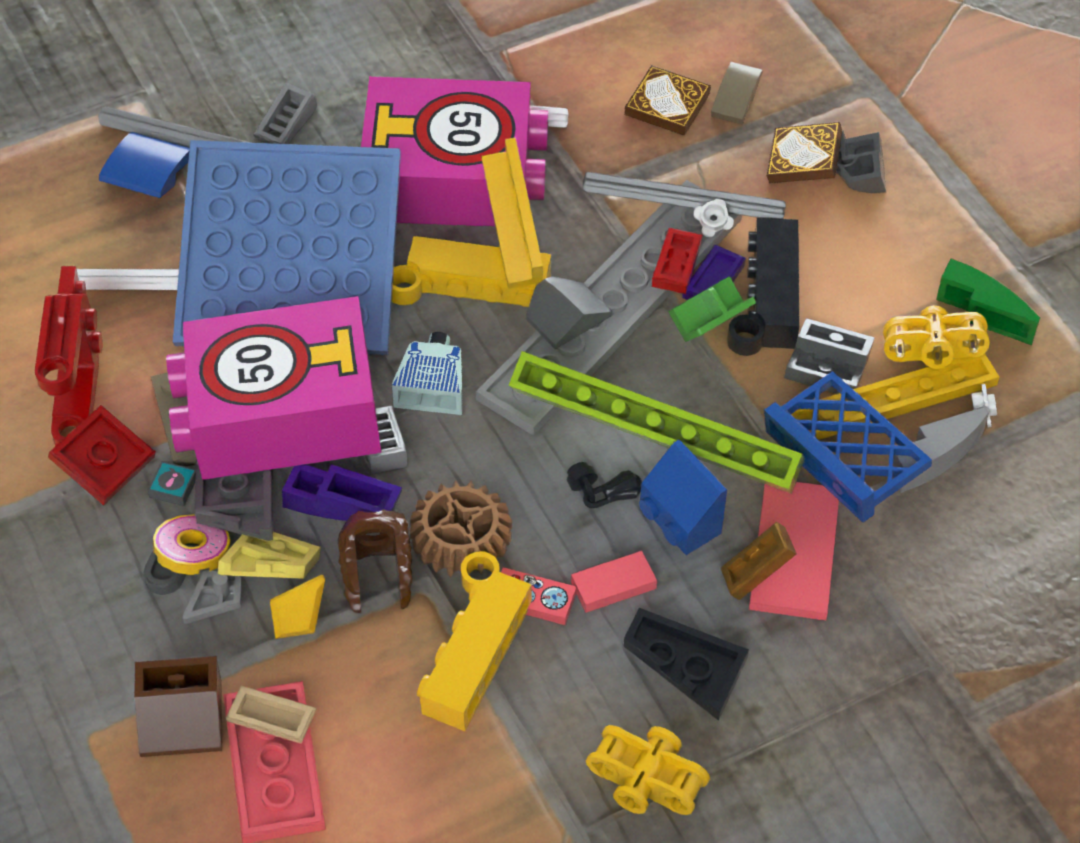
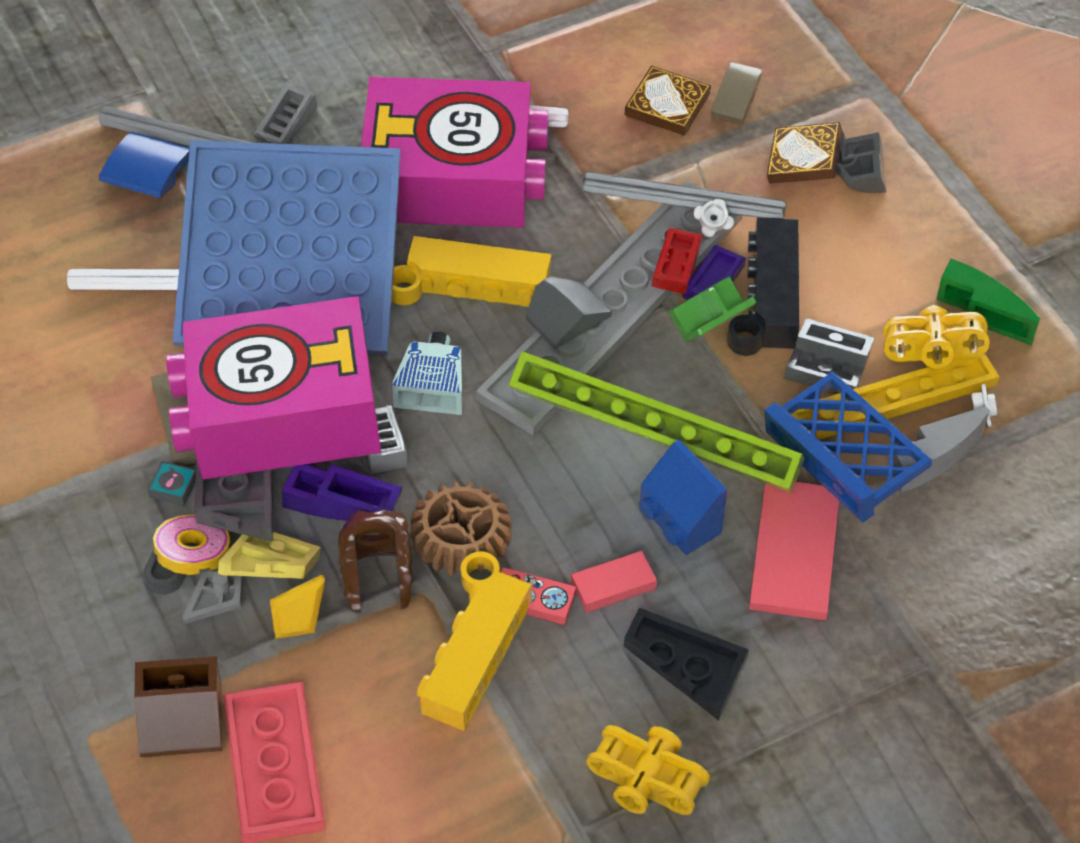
(72, 347): red plate -> none
(101, 454): red plate -> none
(271, 714): tan tile -> none
(513, 216): yellow fence -> none
(622, 487): black piece -> none
(758, 561): pearl gold plate -> none

